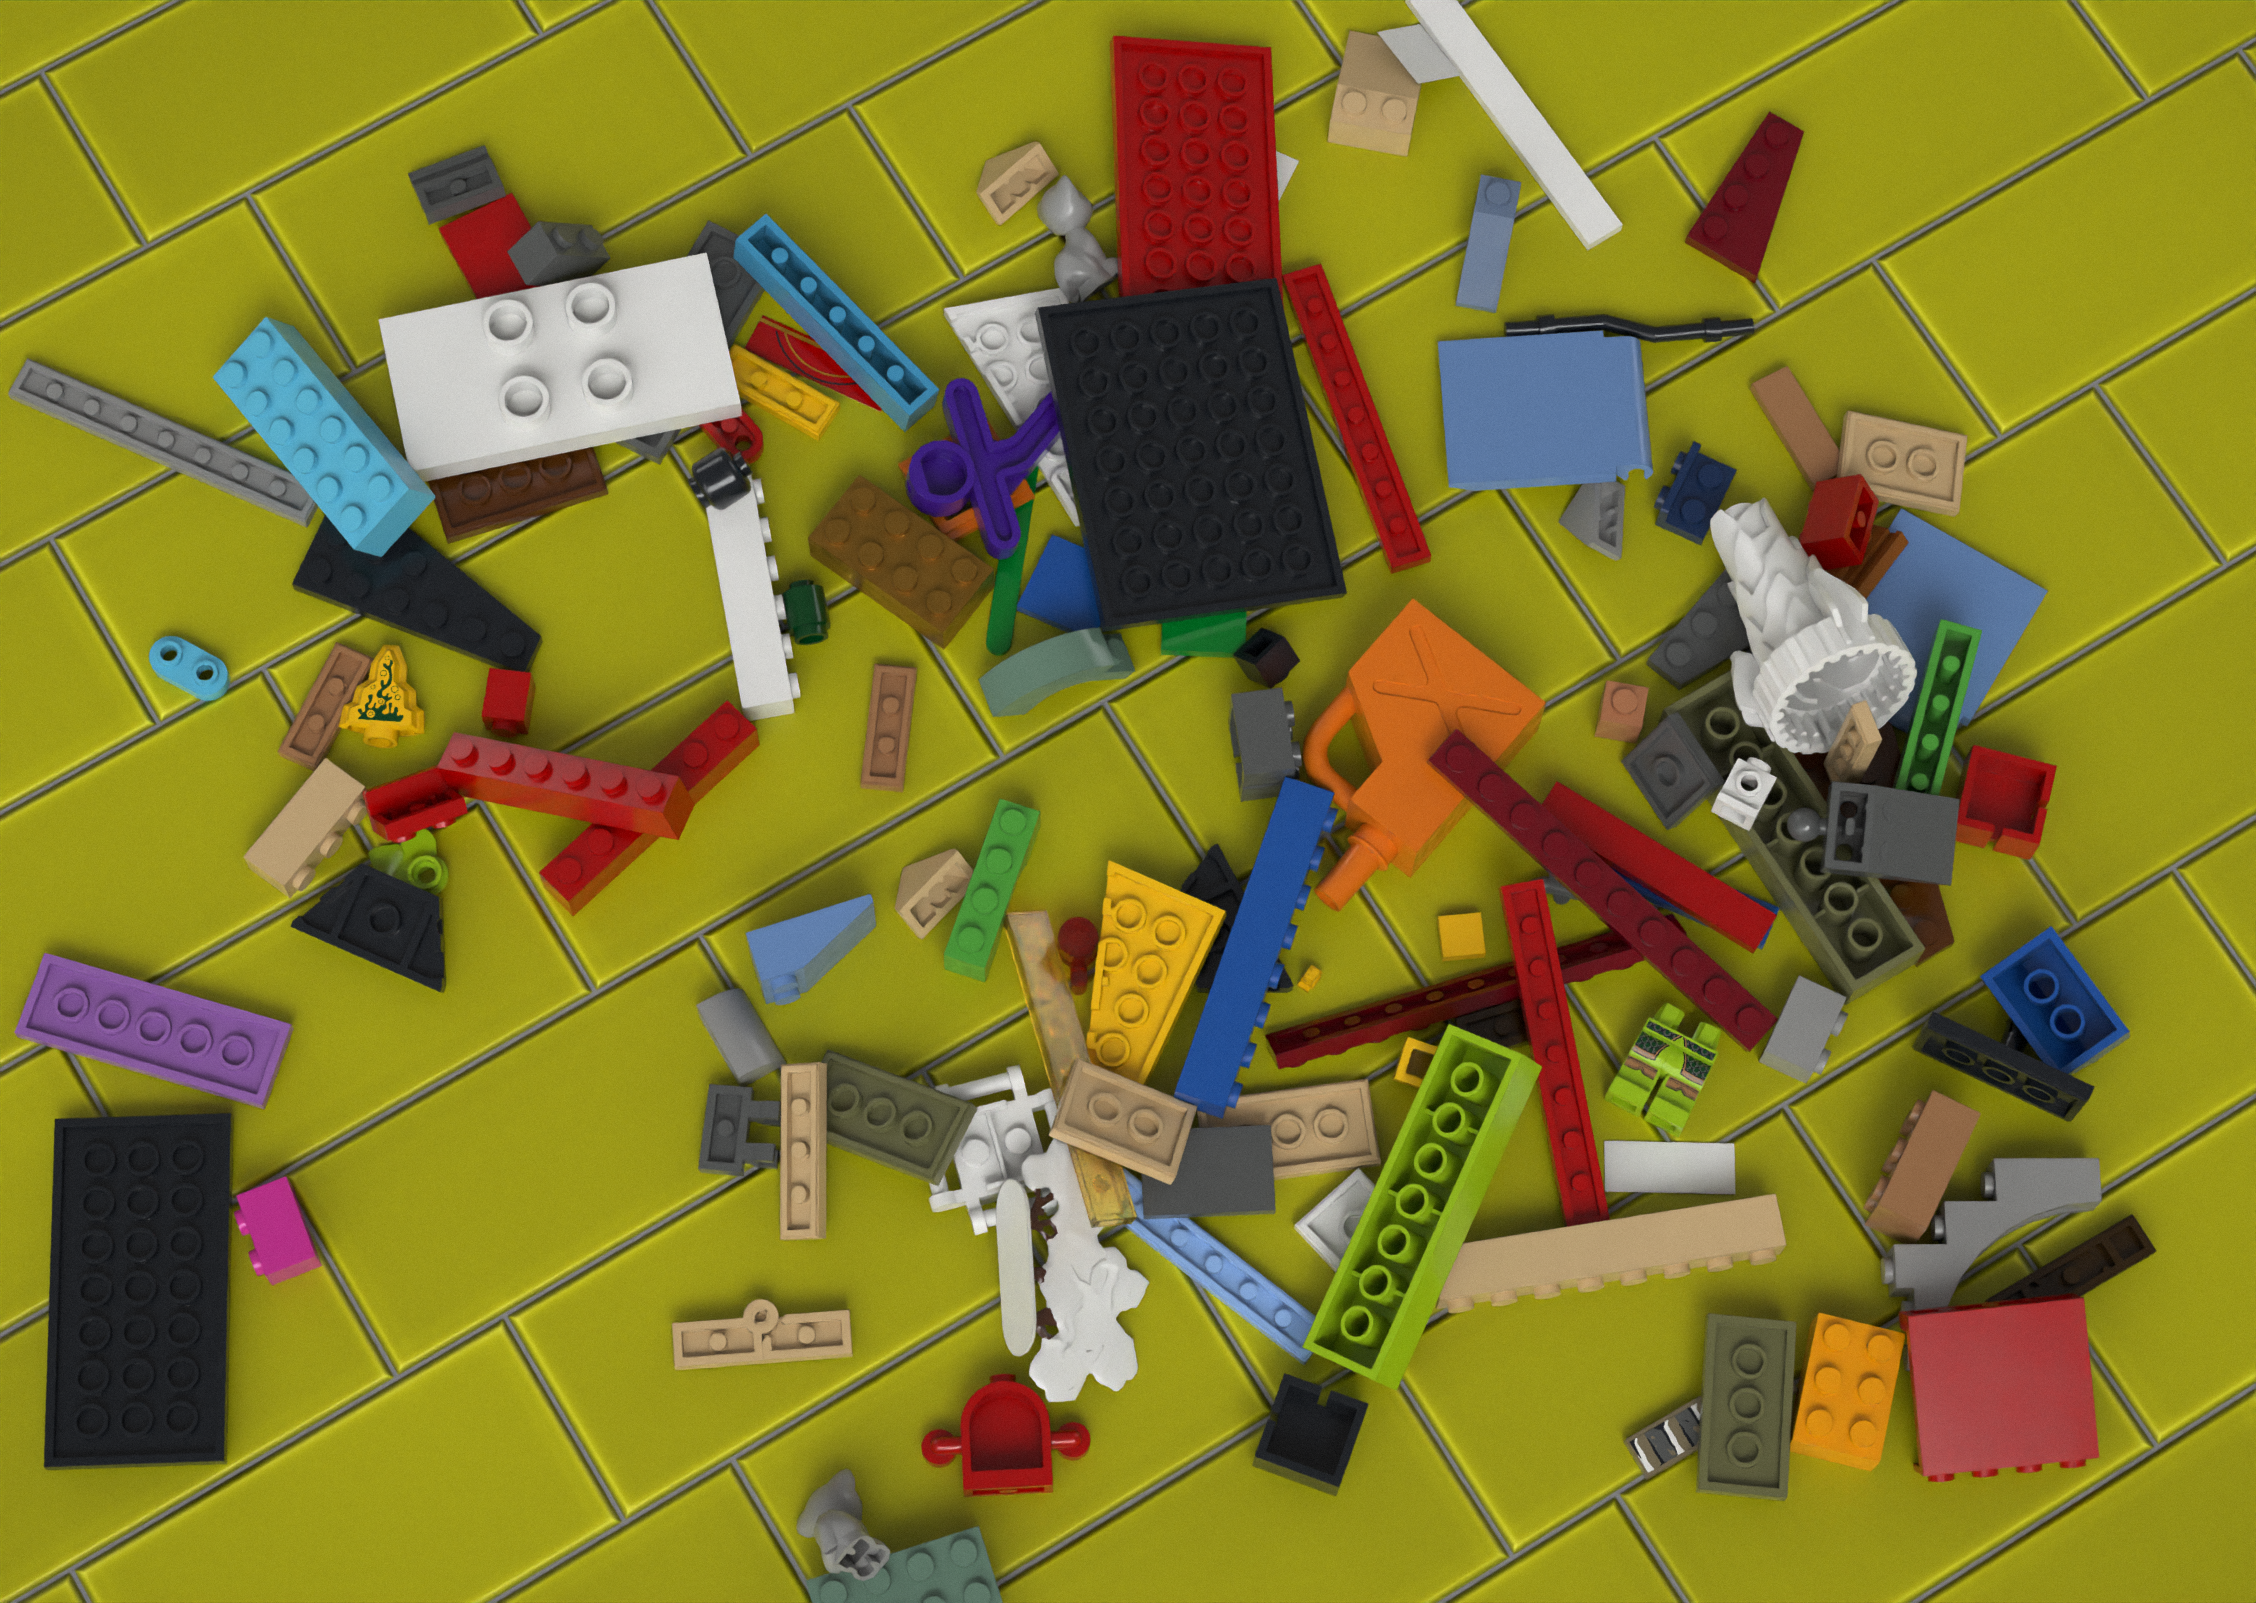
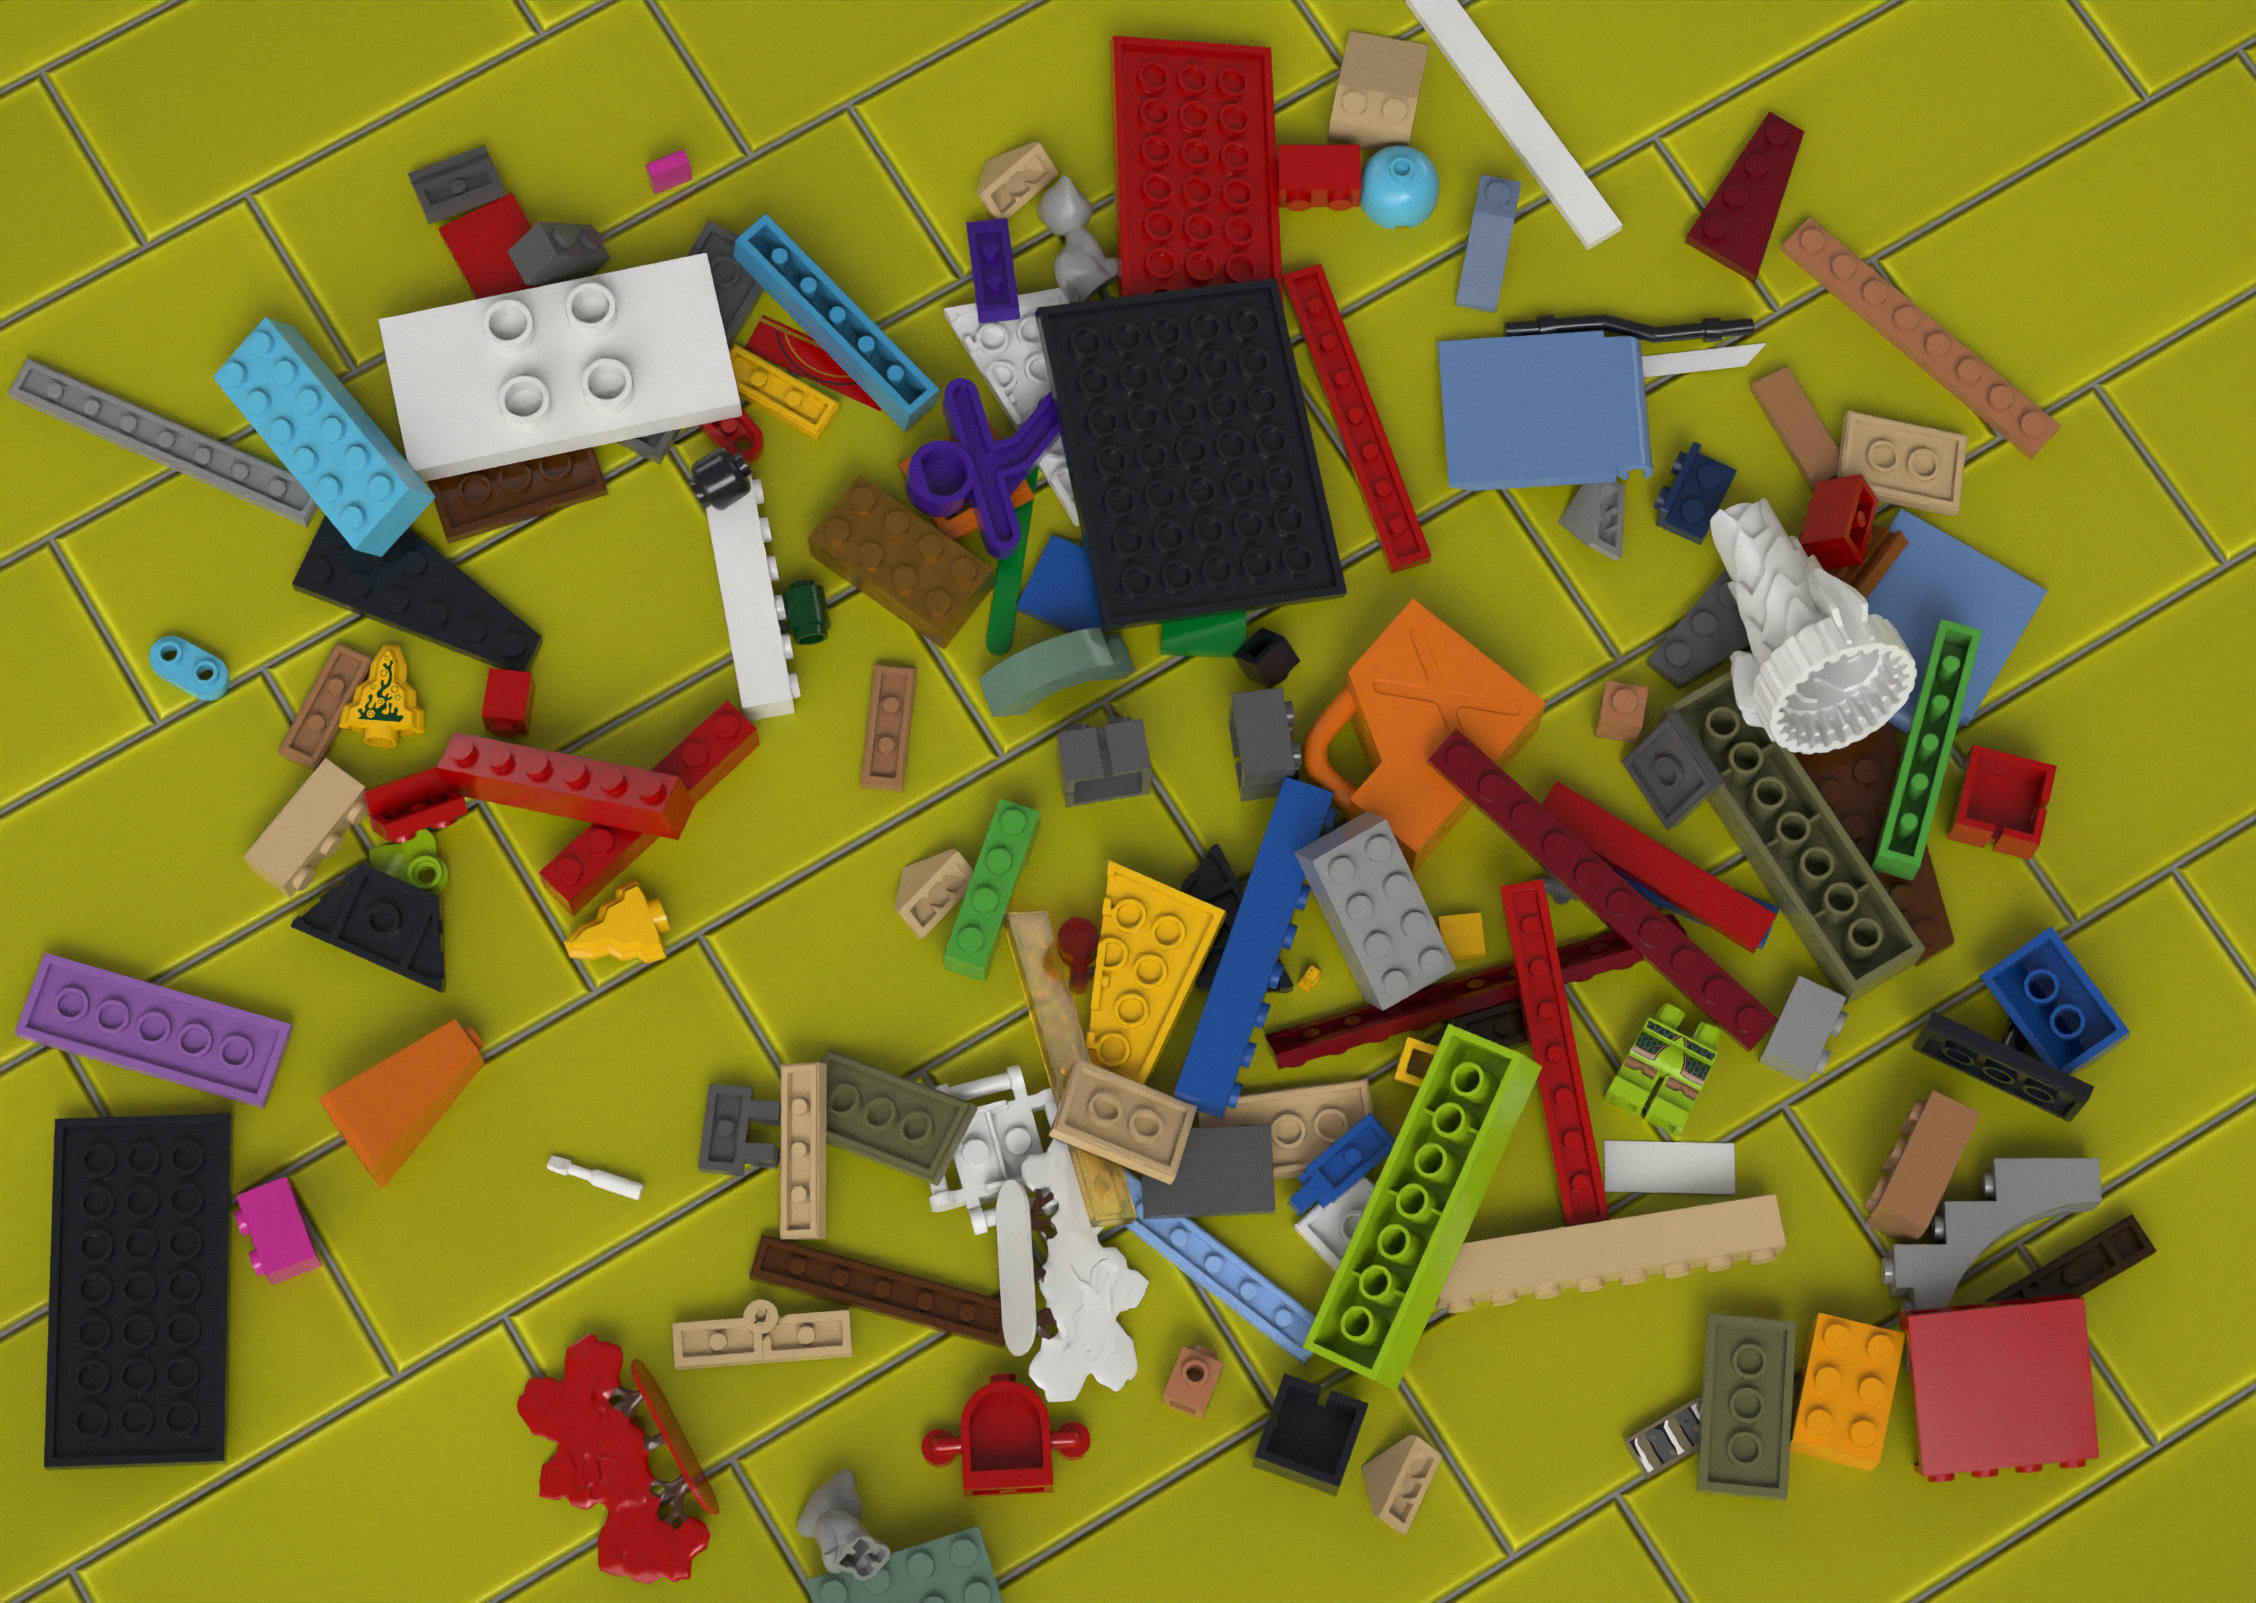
(403, 1097): none -> orange slope
(598, 1178): none -> white piece
(606, 1462): none -> red plant
(623, 928): none -> yellow rock
(669, 171): none -> dark pink tile
(740, 1036): light grey brick -> none
(801, 950): medium blue slope -> none
(878, 1290): none -> reddish brown tile
(993, 270): none -> dark purple plate
(1103, 762): none -> dark grey piece
(1193, 1381): none -> nougat brick
(1319, 176): none -> red brick
(1343, 1165): none -> blue hinge
(1375, 910): none -> light grey brick
(1399, 187): none -> medium azure cylinder
(1400, 1480): none -> tan slope
(1419, 53): white sticker -> none
(1699, 360): none -> white sticker
(1741, 805): white brick -> none
(1853, 746): tan tile -> none
(1890, 836): dark grey slope -> none
(1920, 338): none -> nougat plate

